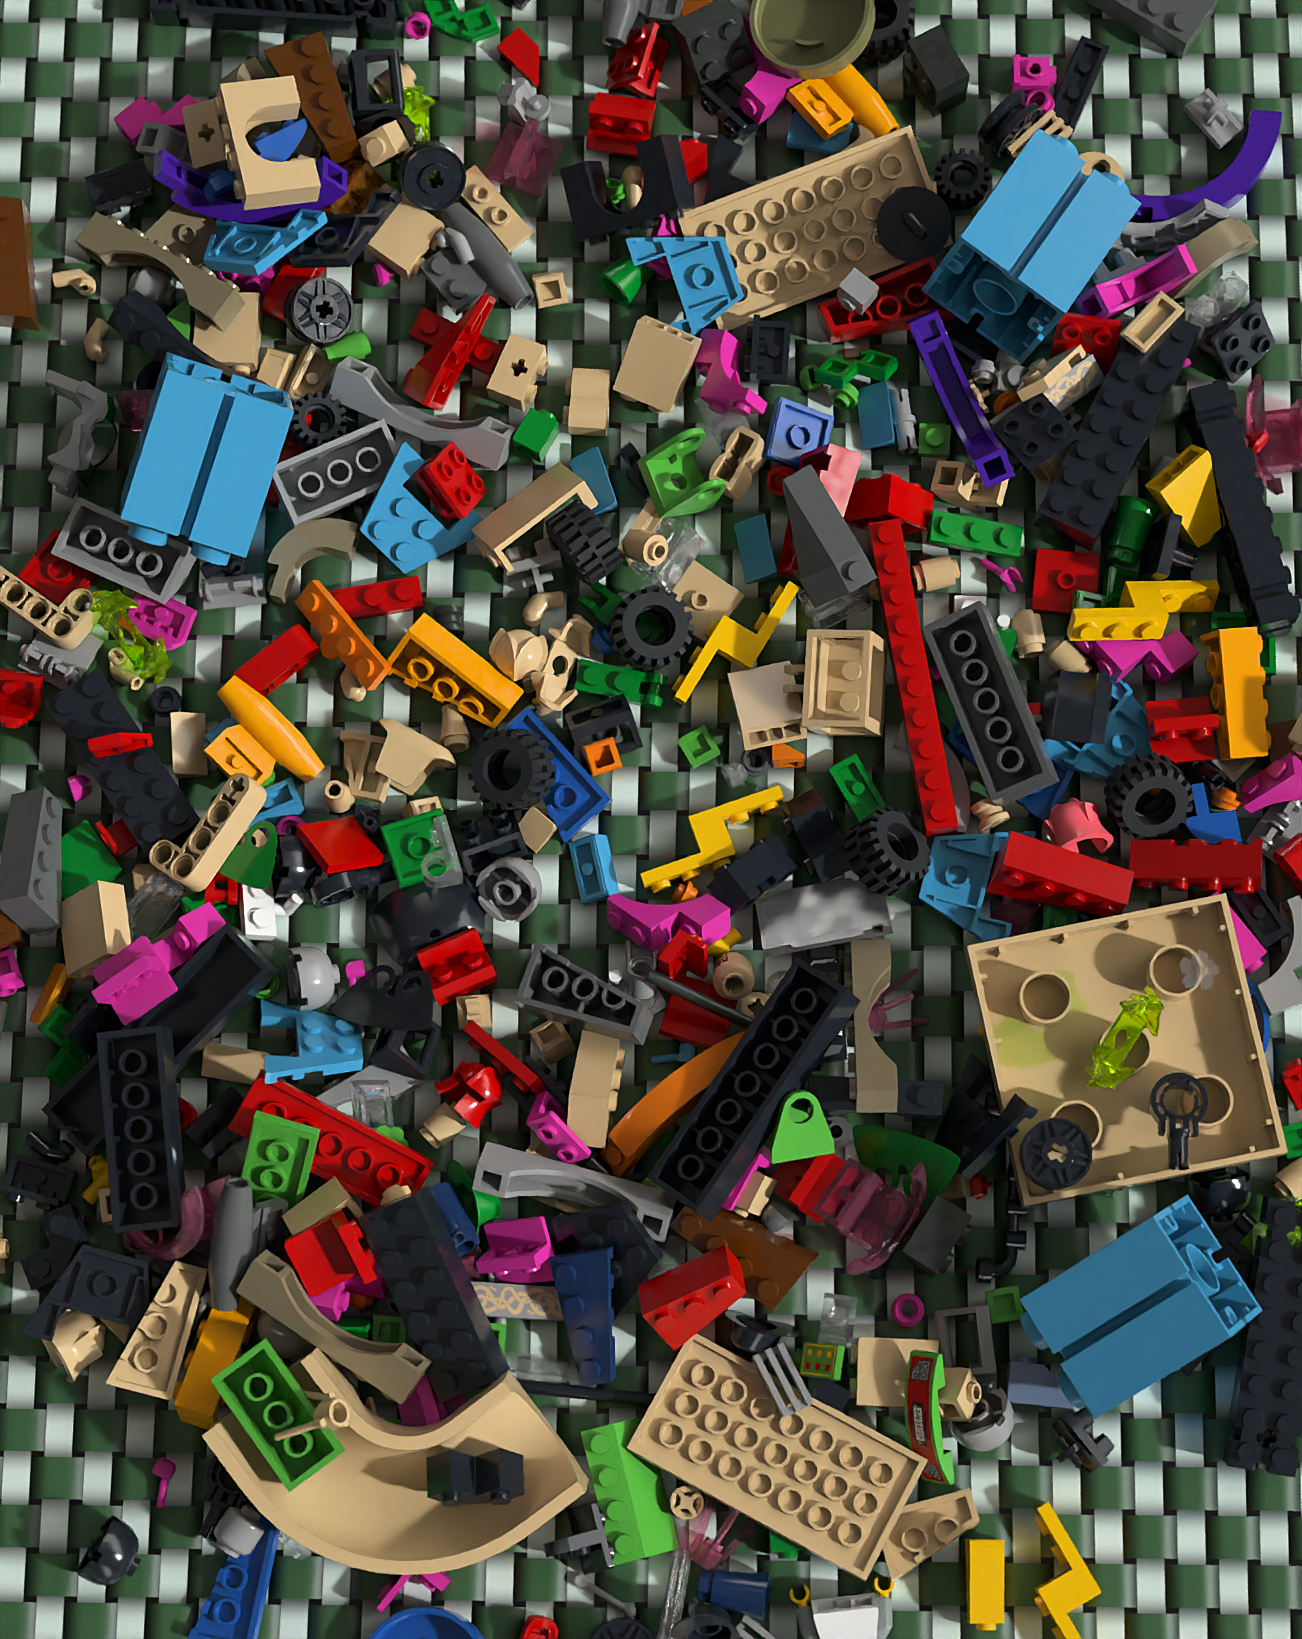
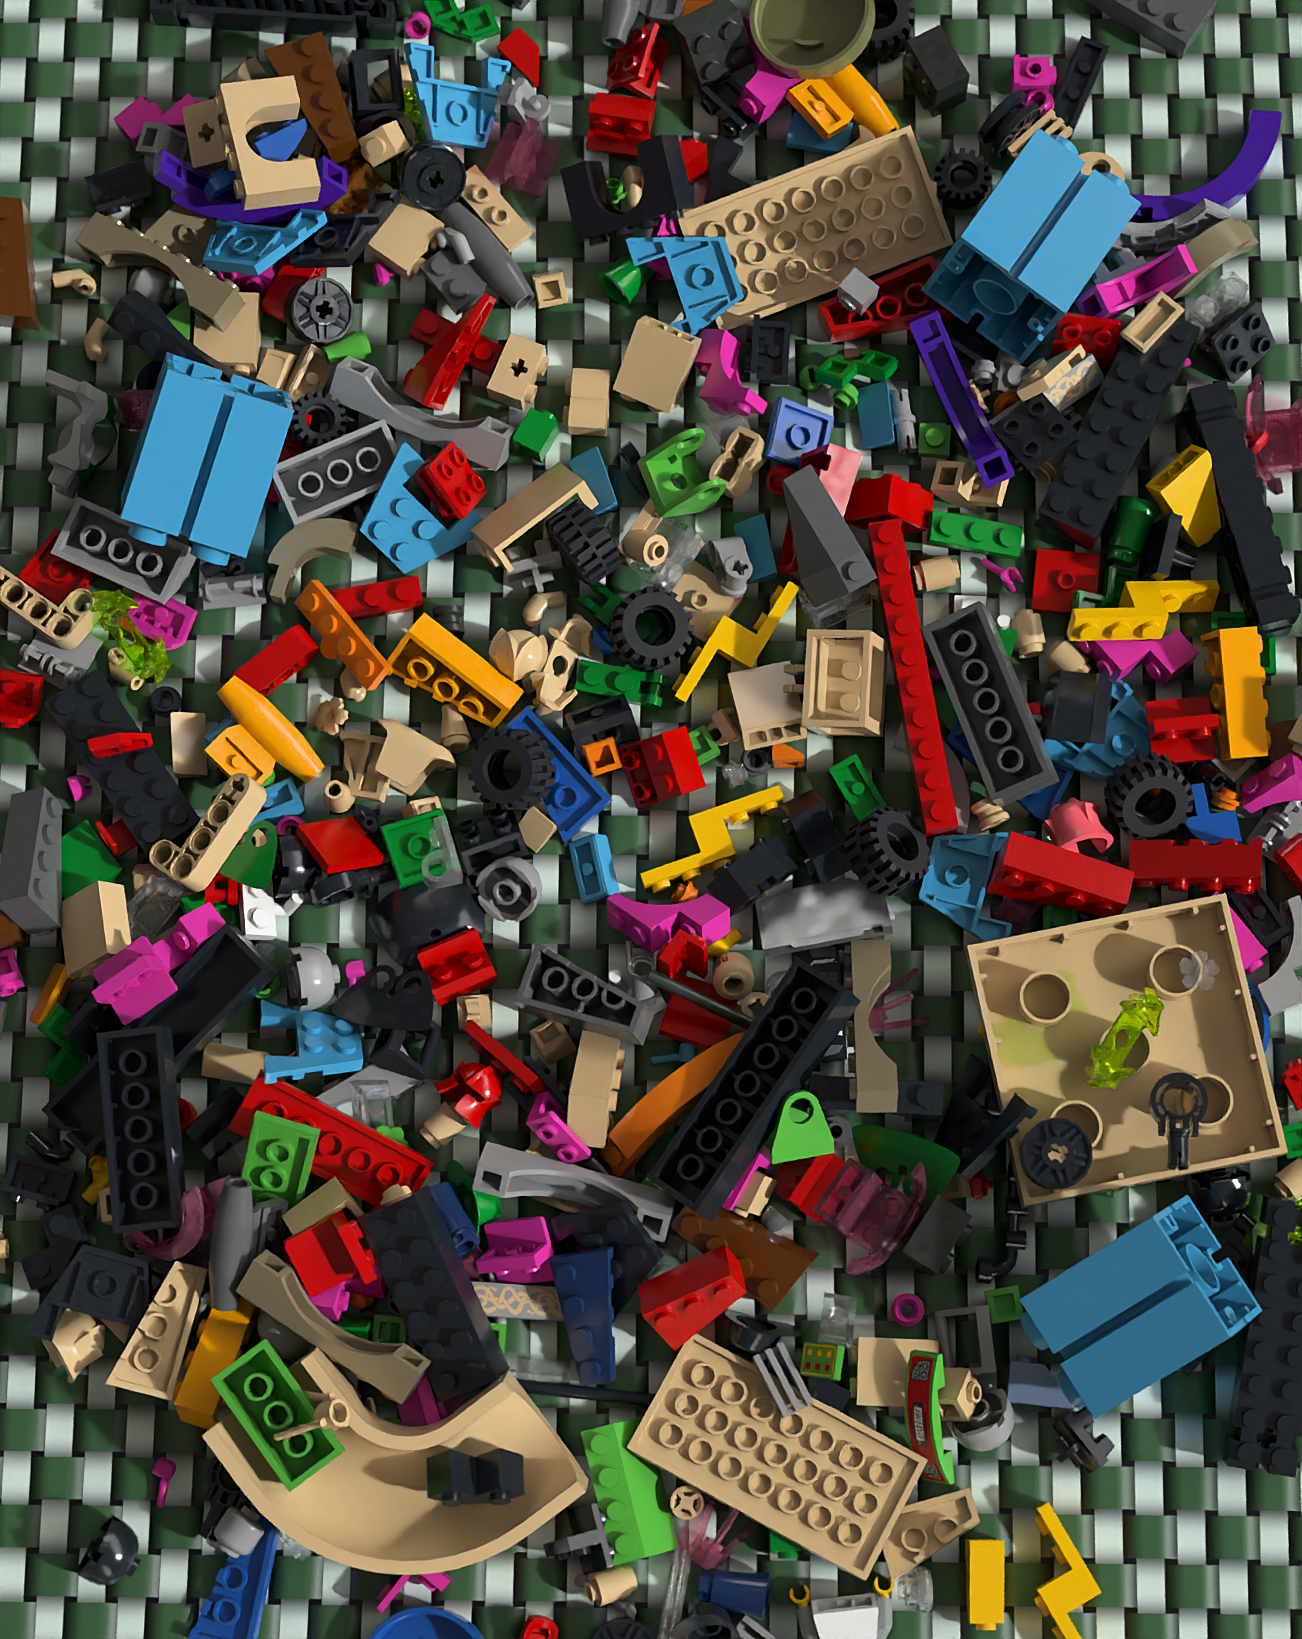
(331, 715): none -> tan plant
(455, 111): none -> dark azure wing
(611, 1584): none -> tan brick
(661, 767): none -> red slope
(727, 723): none -> tan tile
(730, 564): none -> light grey piece
(913, 224): black shield -> none
(916, 1589): none -> clear cone
(1213, 118): light grey hips -> none

